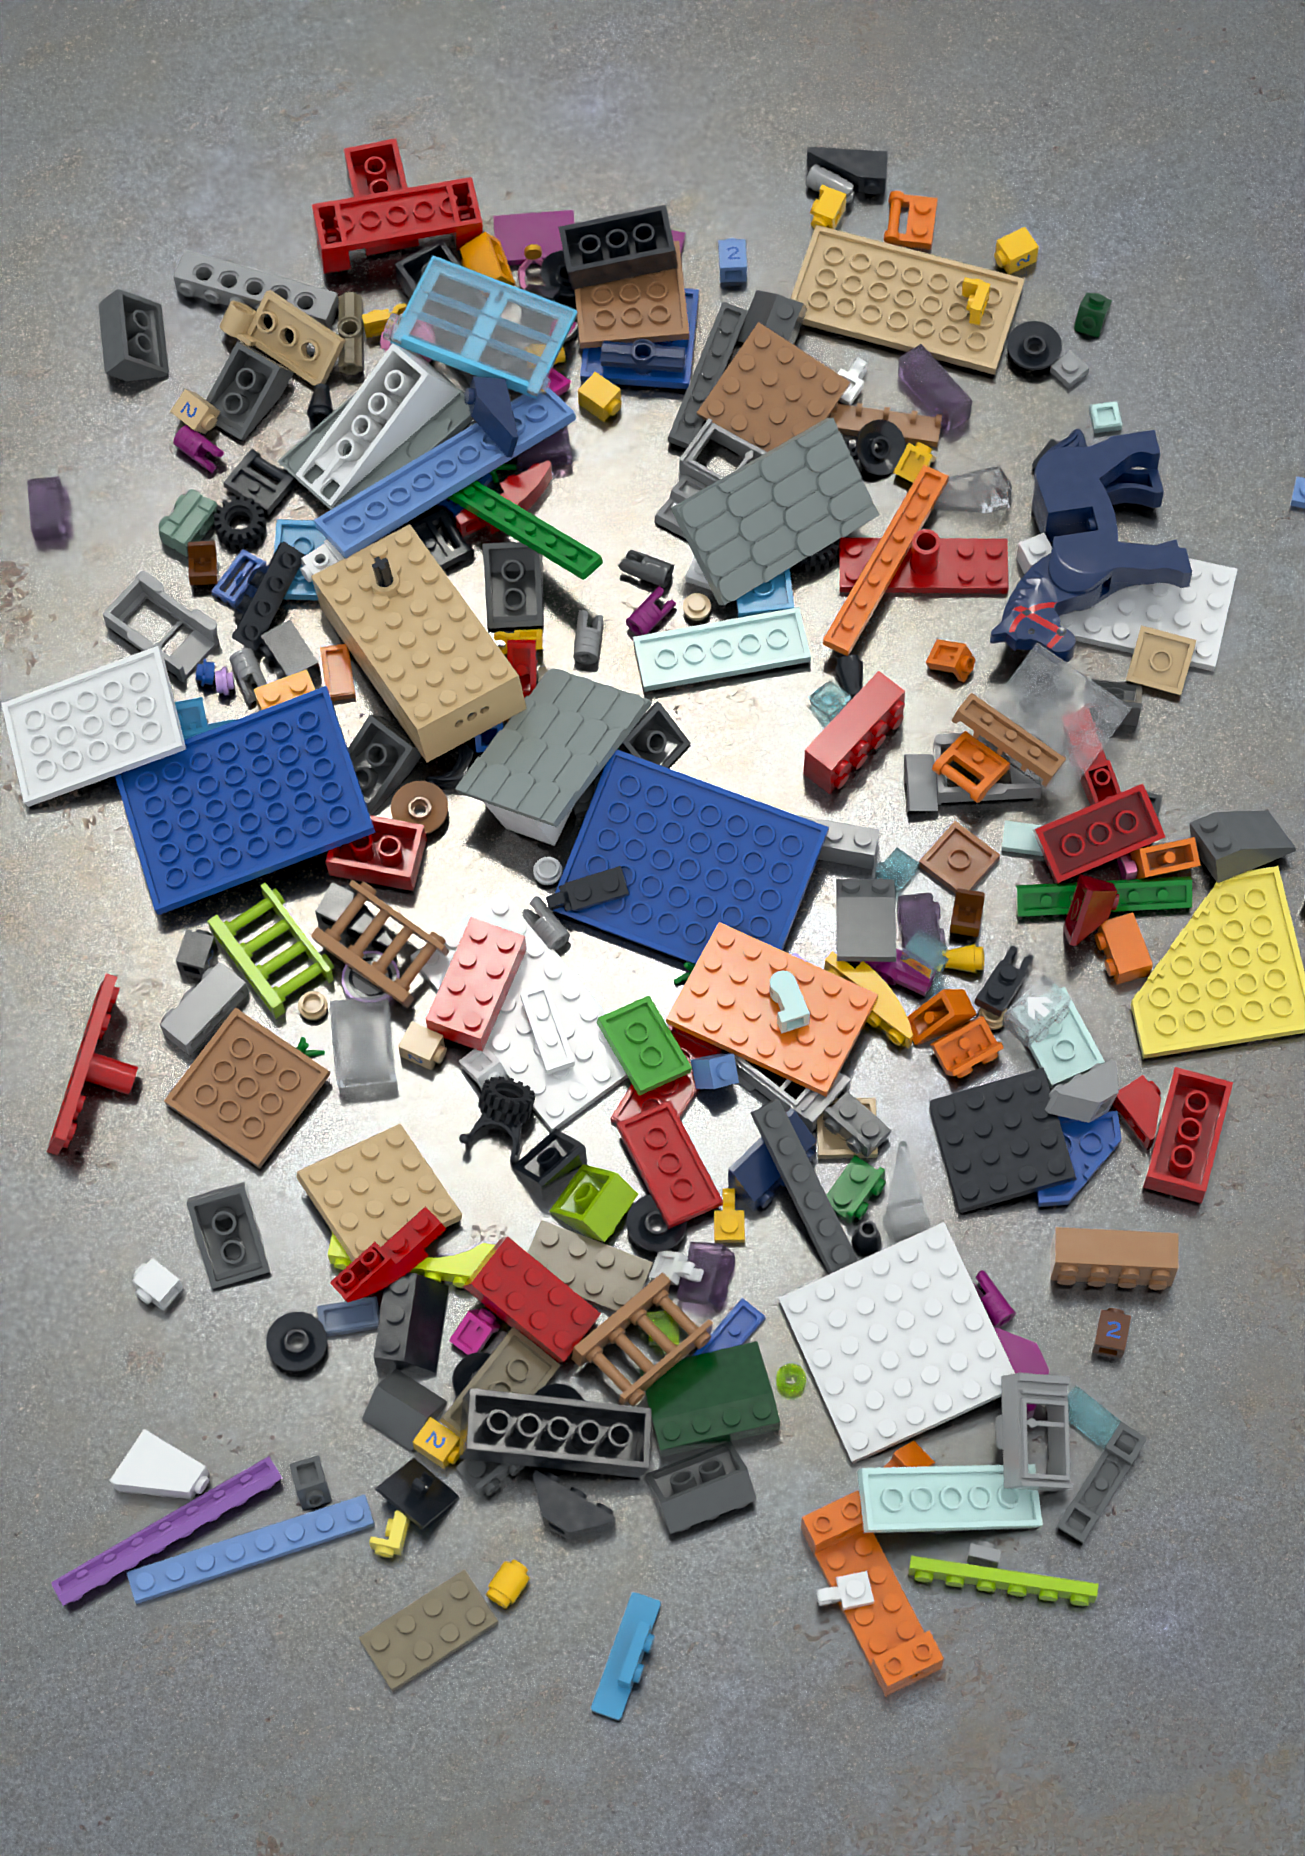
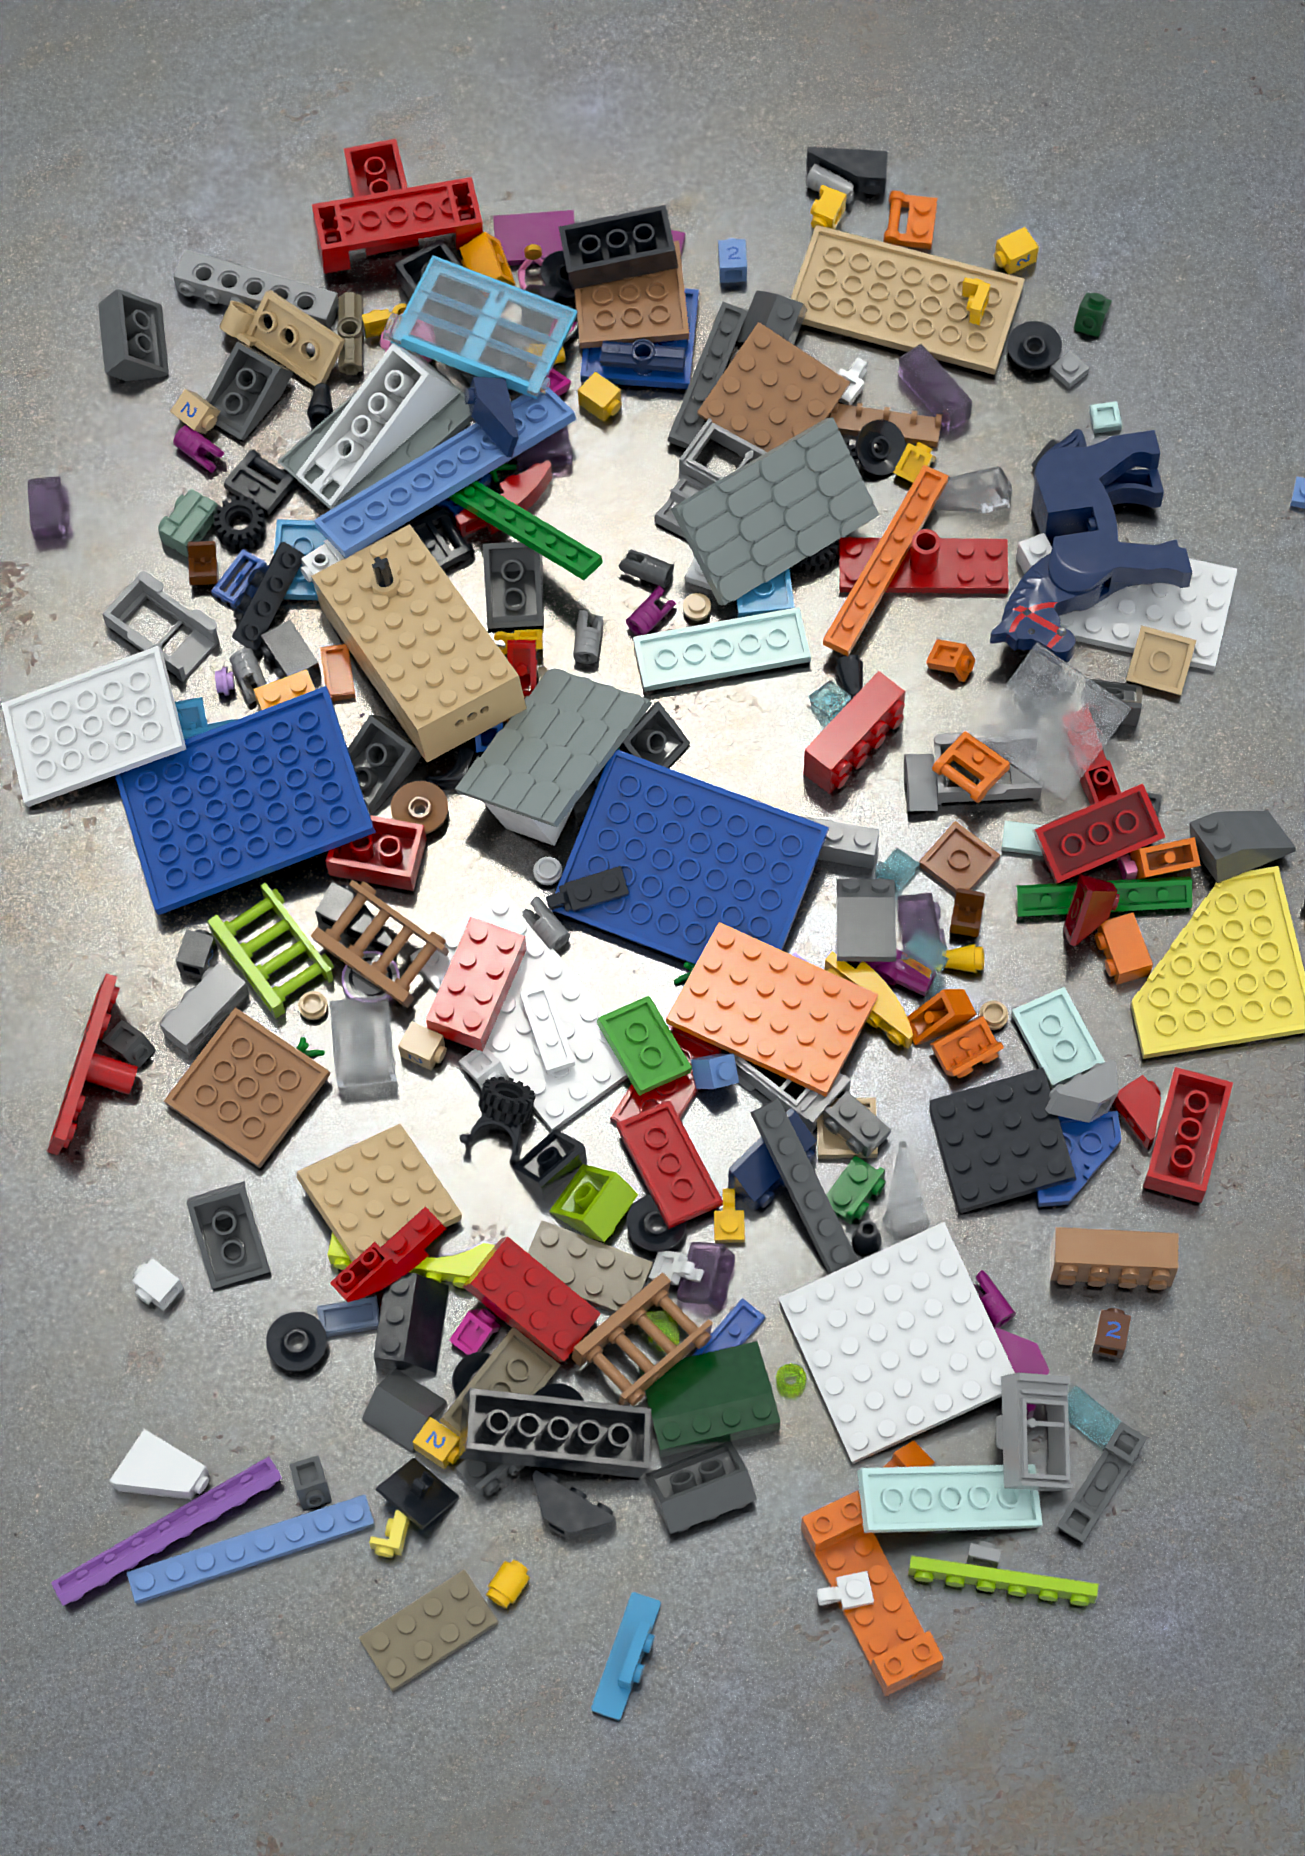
(129, 1044): none -> dark grey bracket
(205, 672): blue plate -> none
(787, 994): light aqua leg -> none
(1003, 983): black hinge -> none
(1009, 738): medium nougat hinge -> none
(1037, 1011): clear brick -> none

